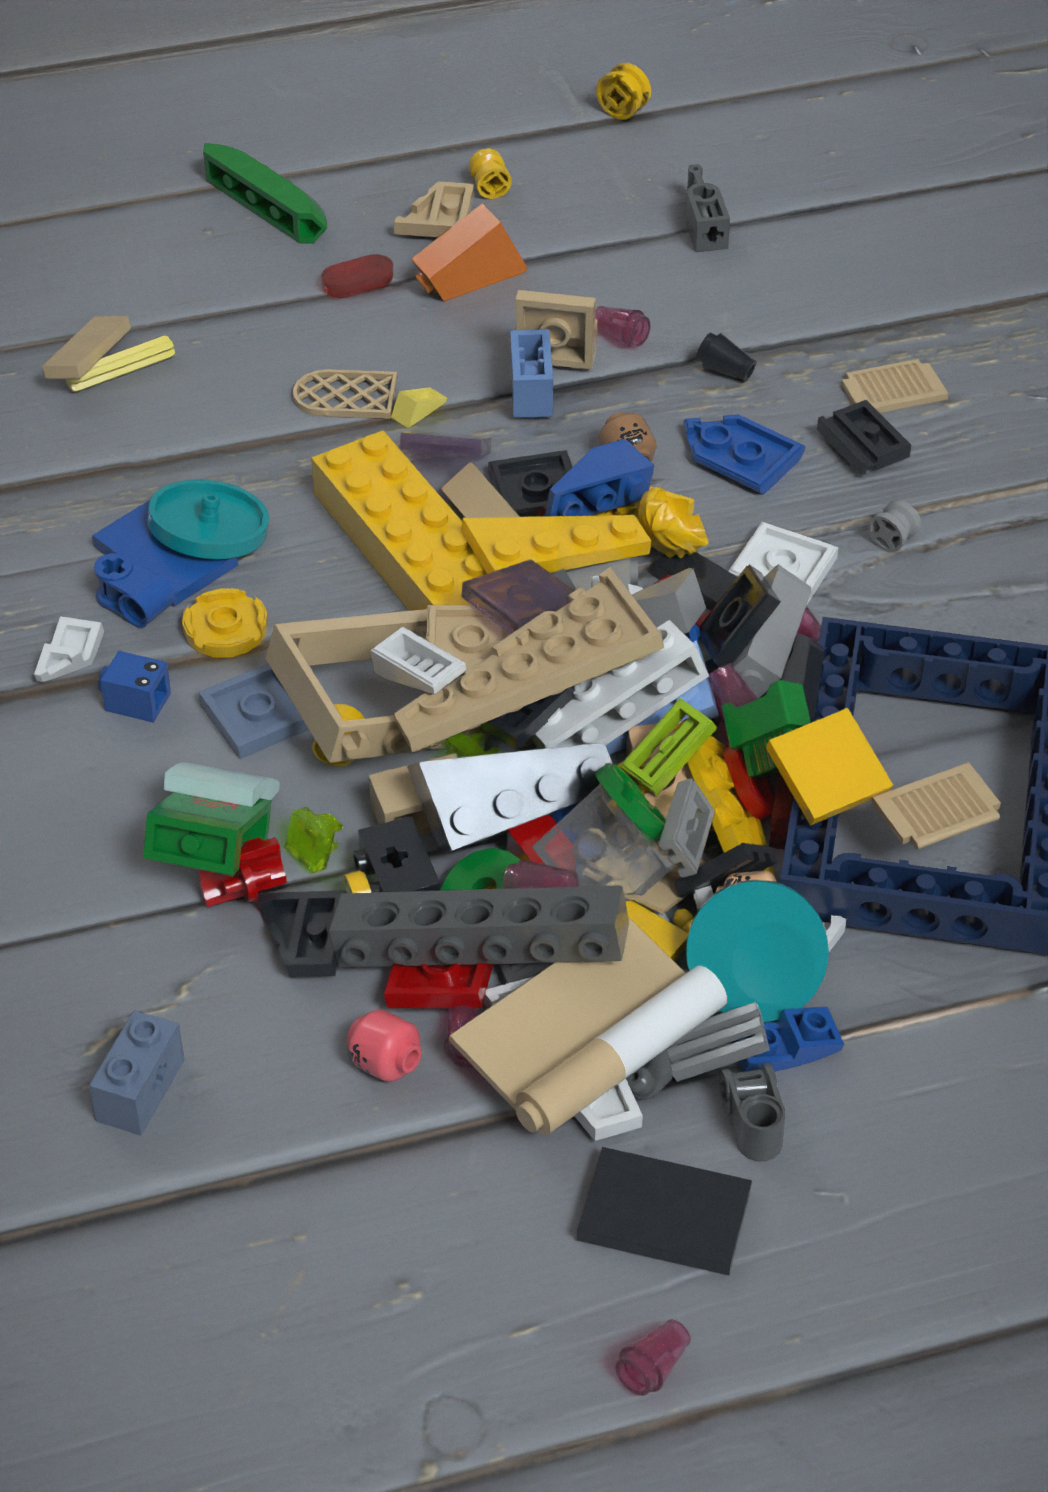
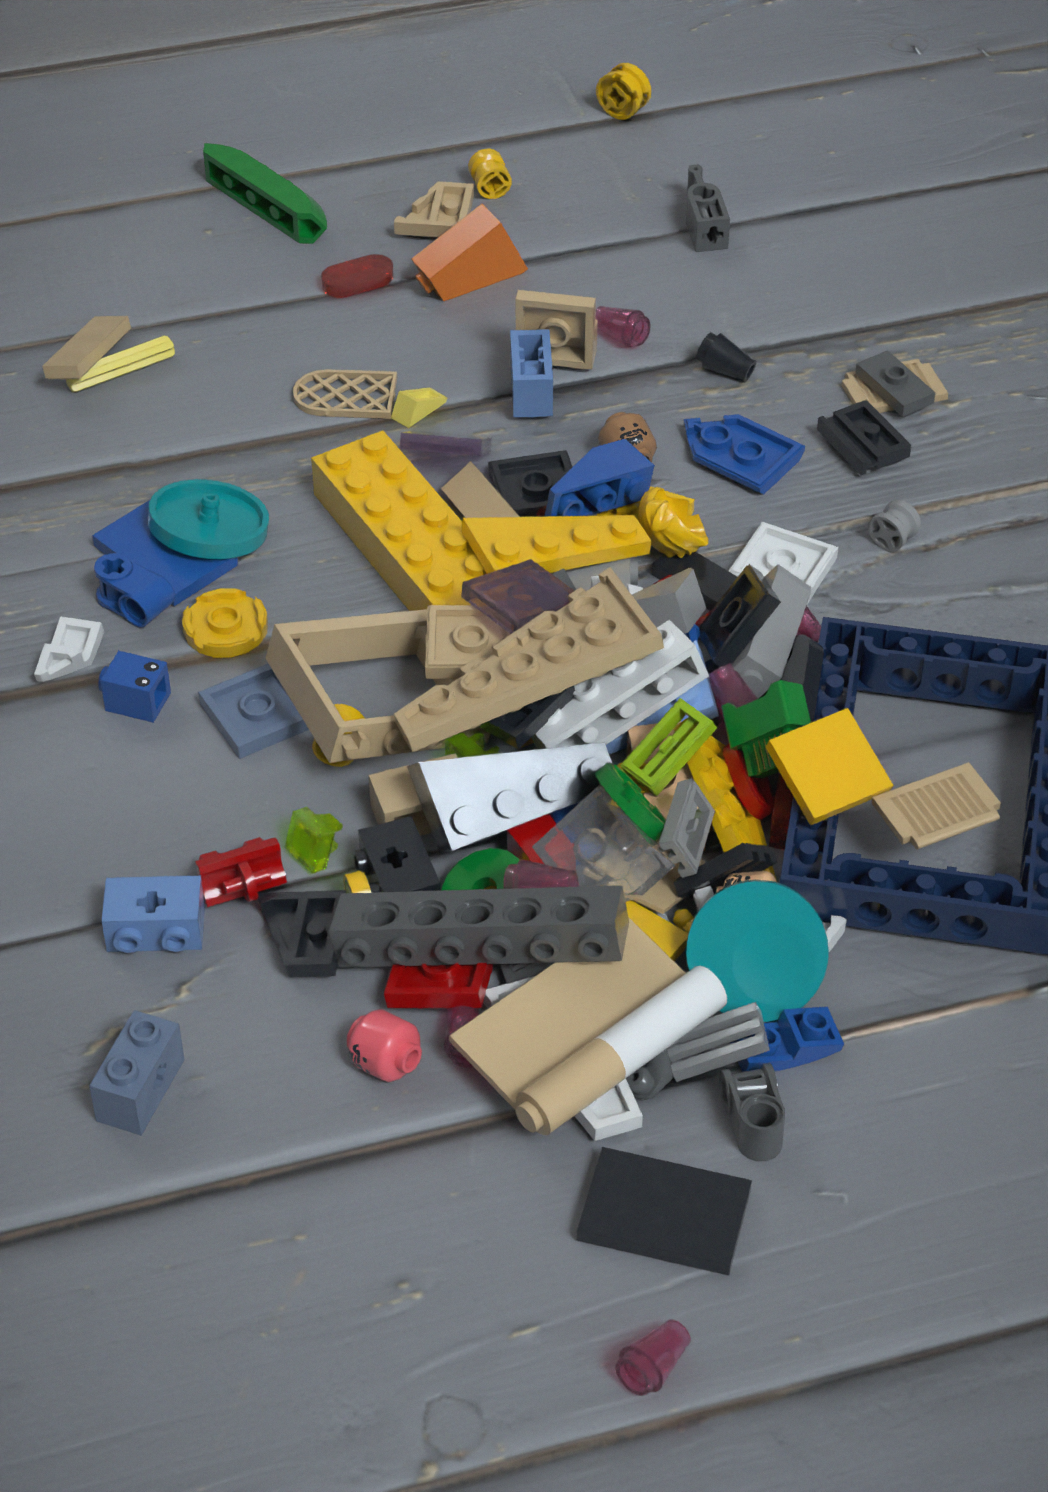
(153, 913): none -> medium blue brick
(203, 831): green panel -> none
(219, 784): light aqua slope -> none
(401, 652): white slope -> none
(895, 383): none -> dark grey plate

